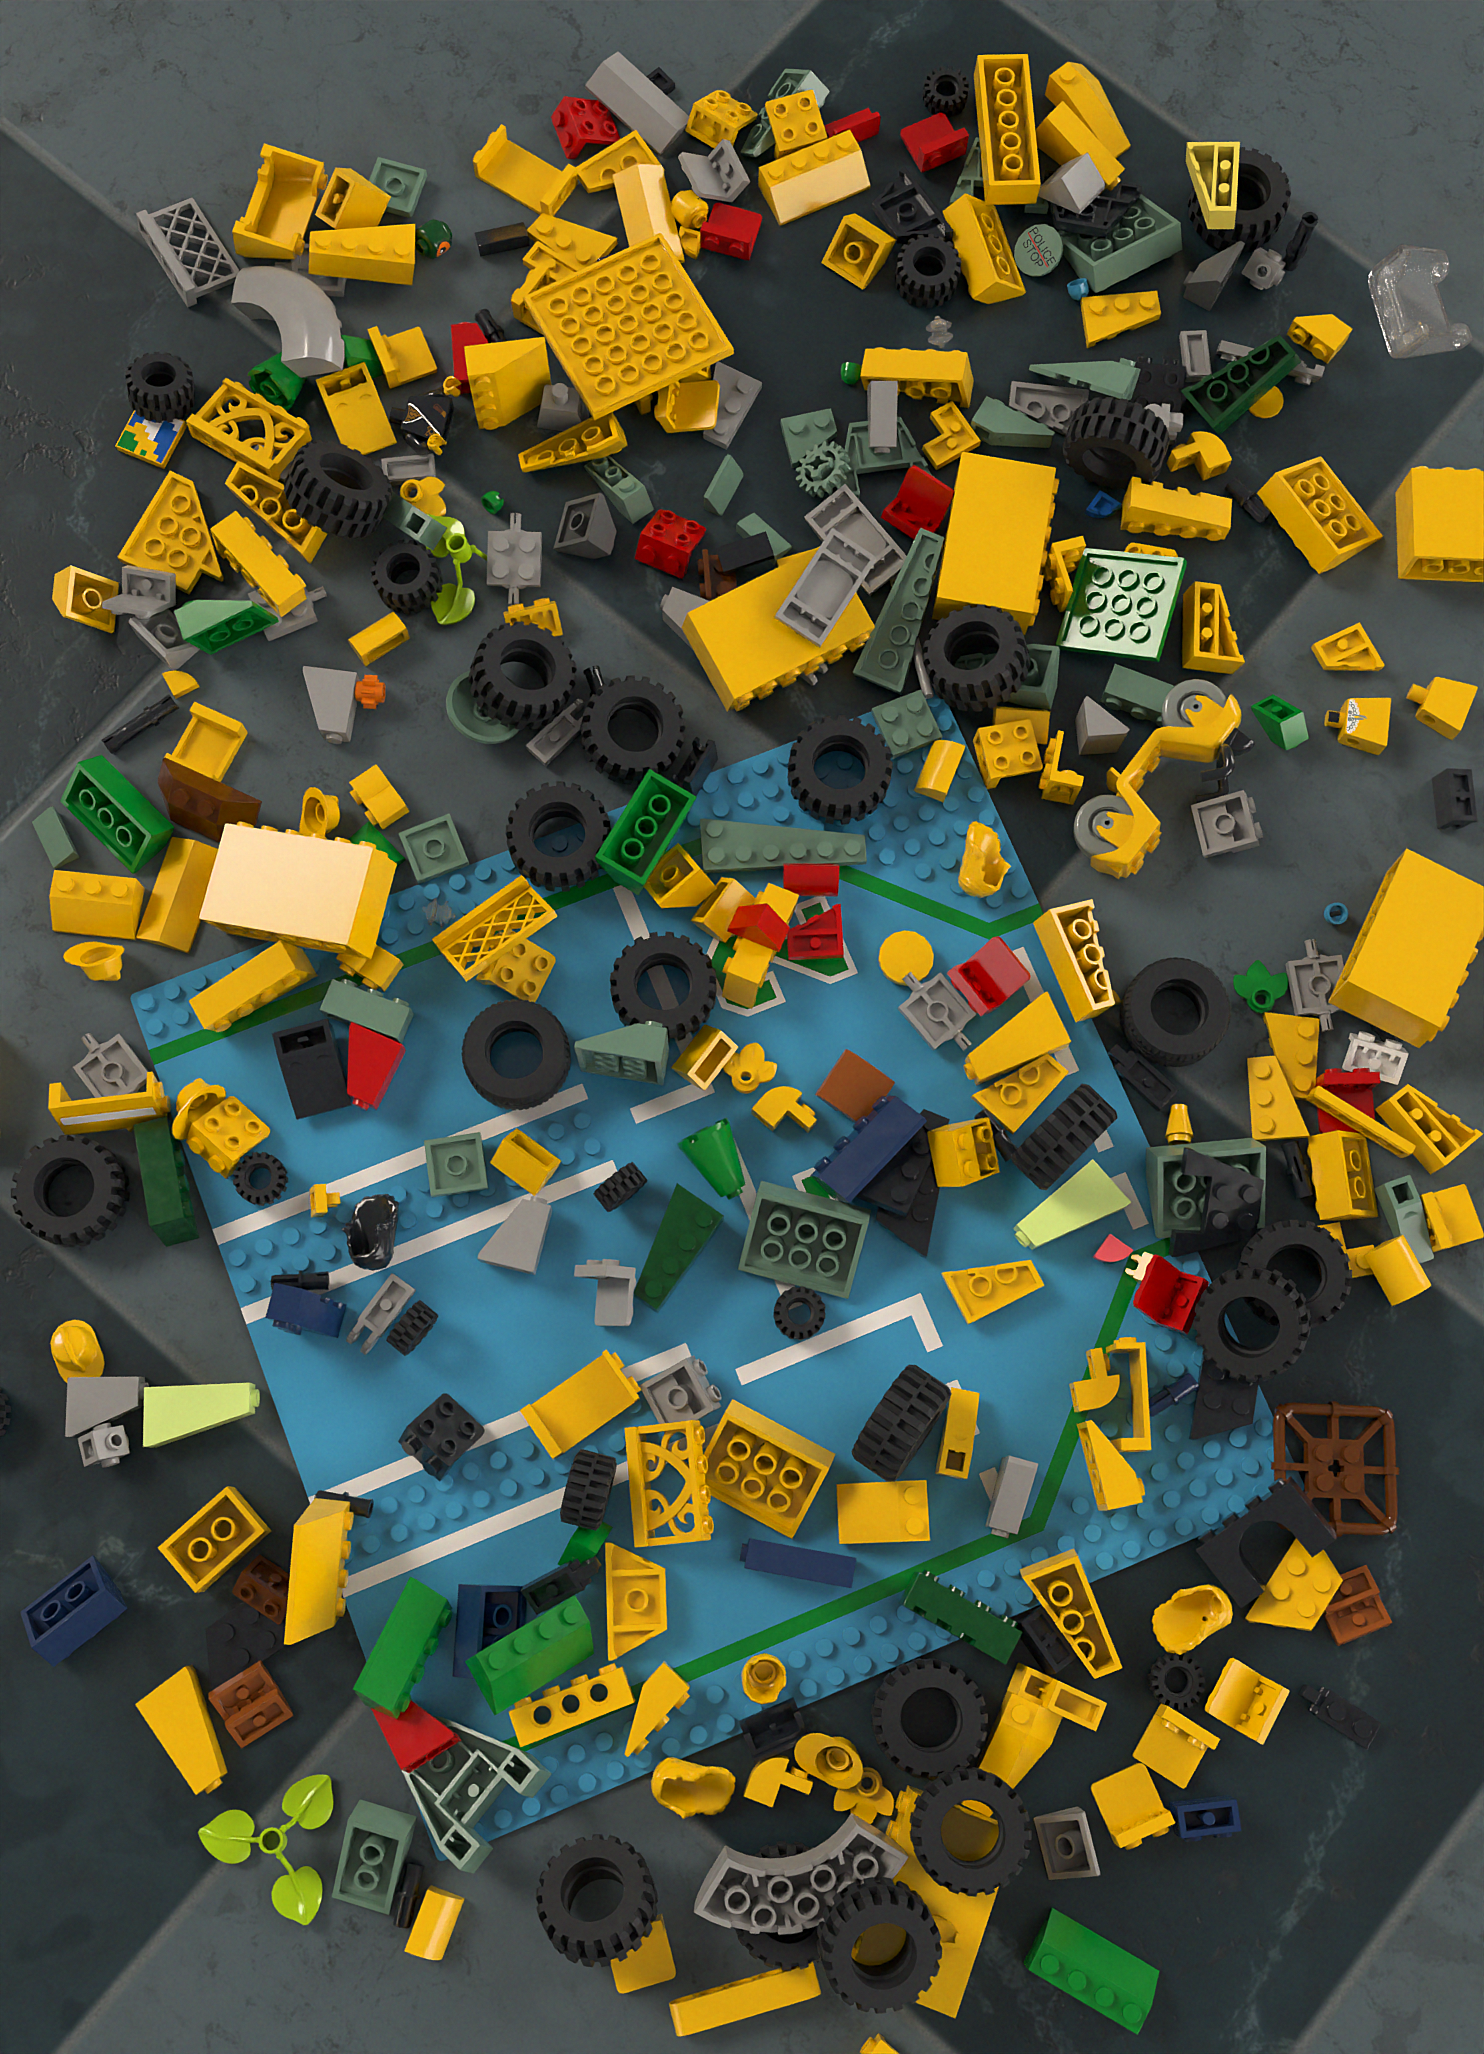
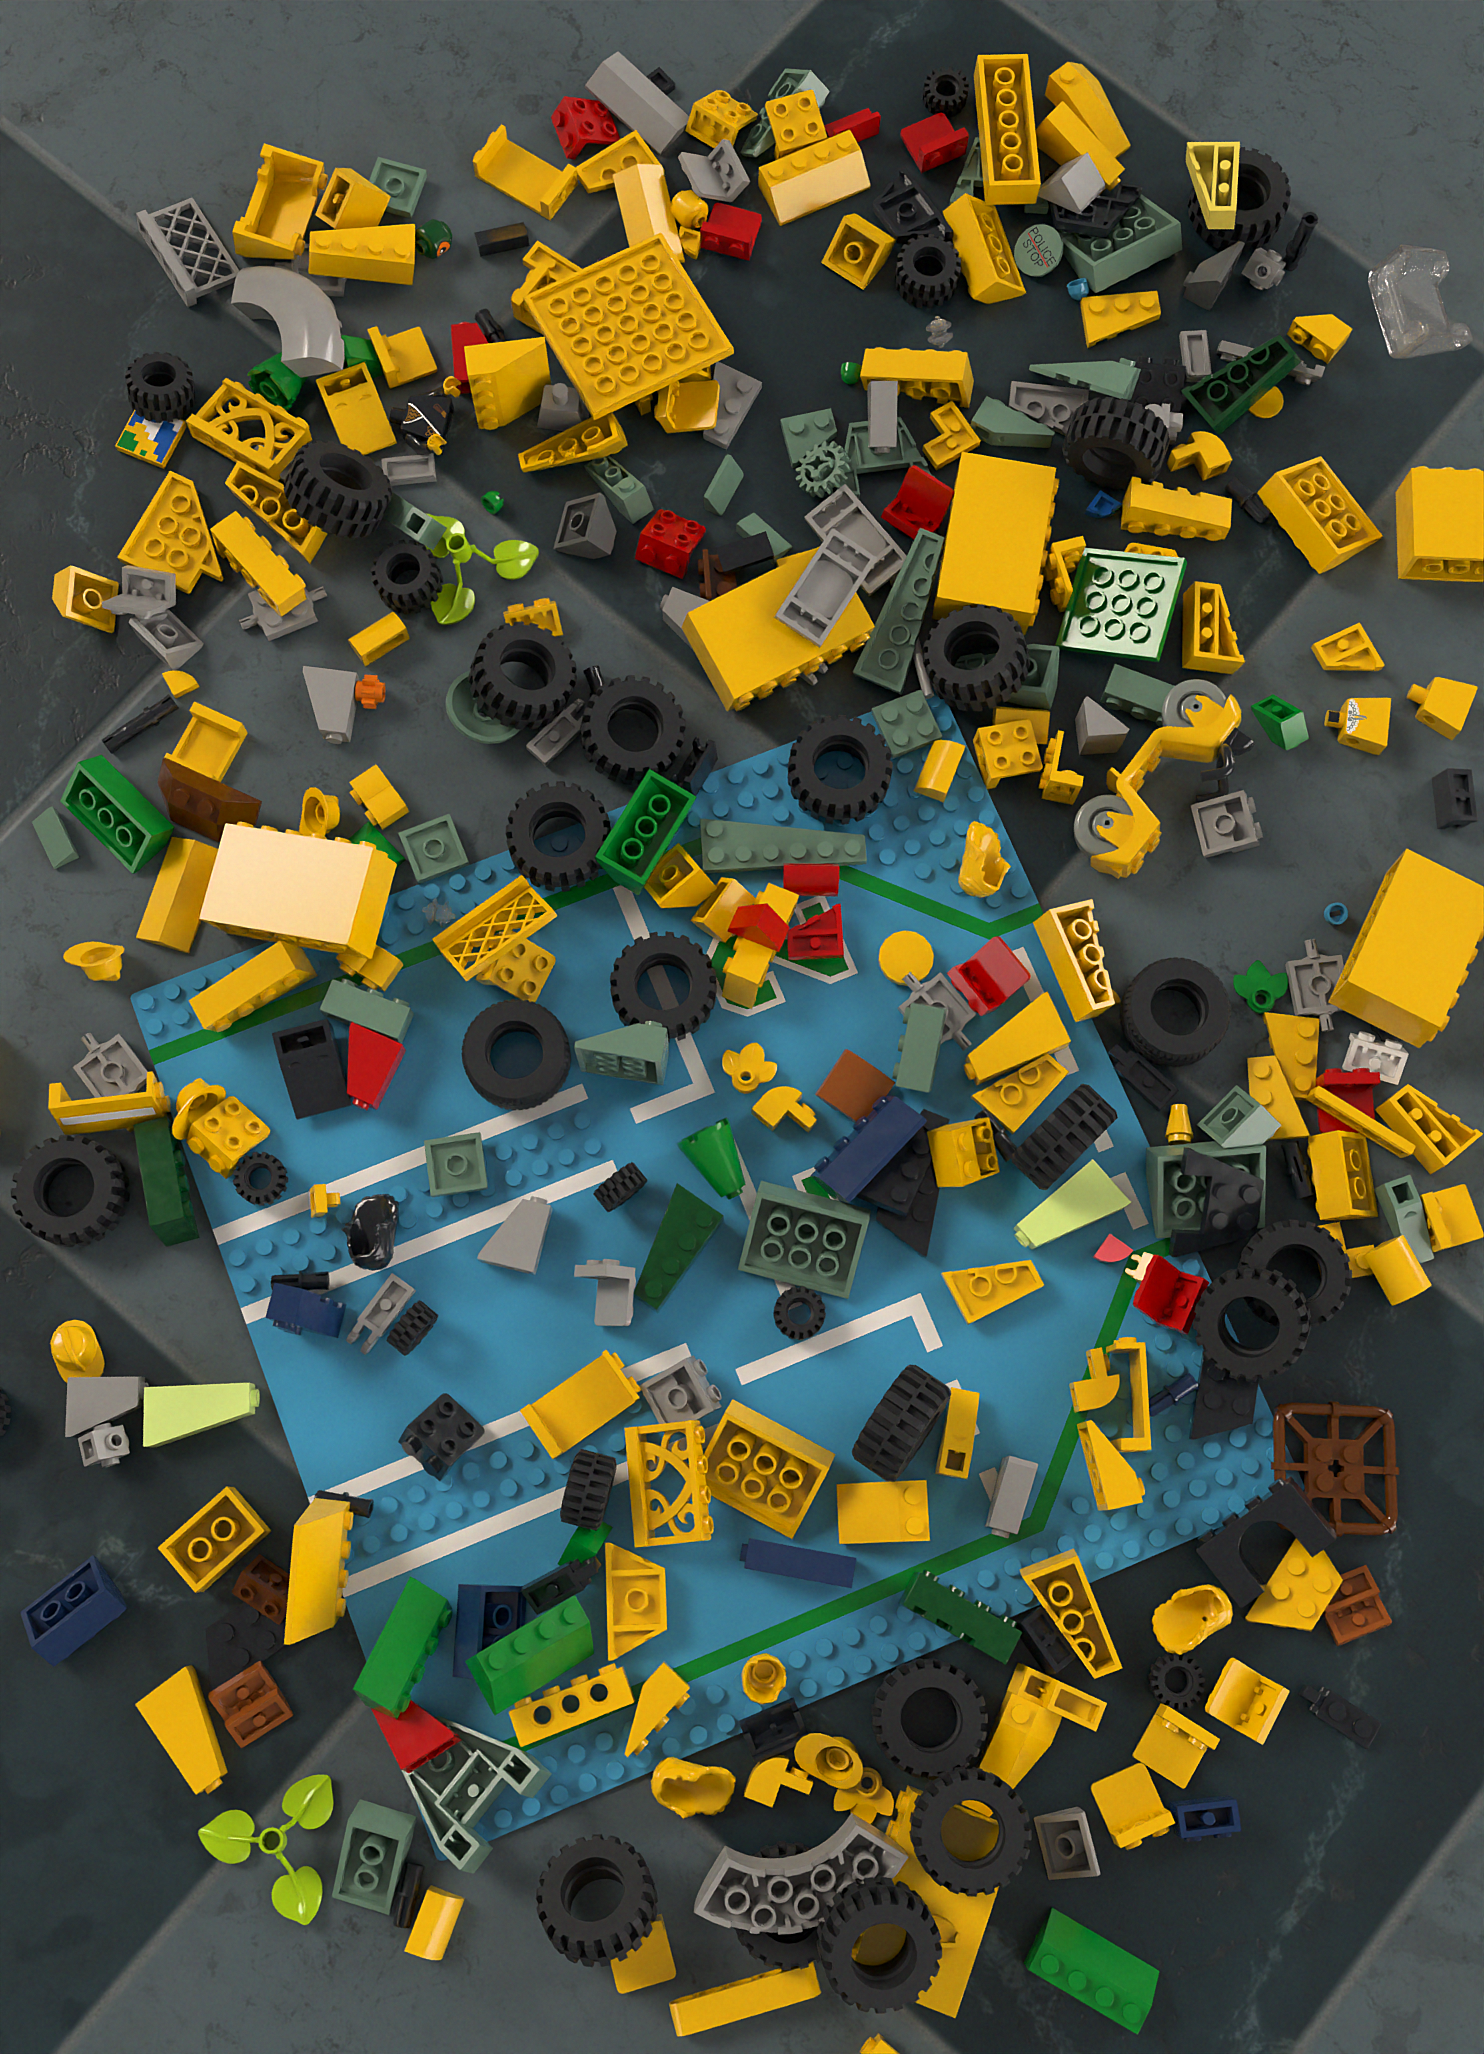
(95, 904): yellow slope -> none
(220, 623): green slope -> none
(427, 495): yellow plate -> none
(514, 559): light grey plate -> none
(525, 1161): yellow brick -> none
(571, 240): yellow wing -> none
(705, 1057): yellow brick -> none
(920, 1047): none -> sand green brick
(1239, 1121): none -> sand green slope

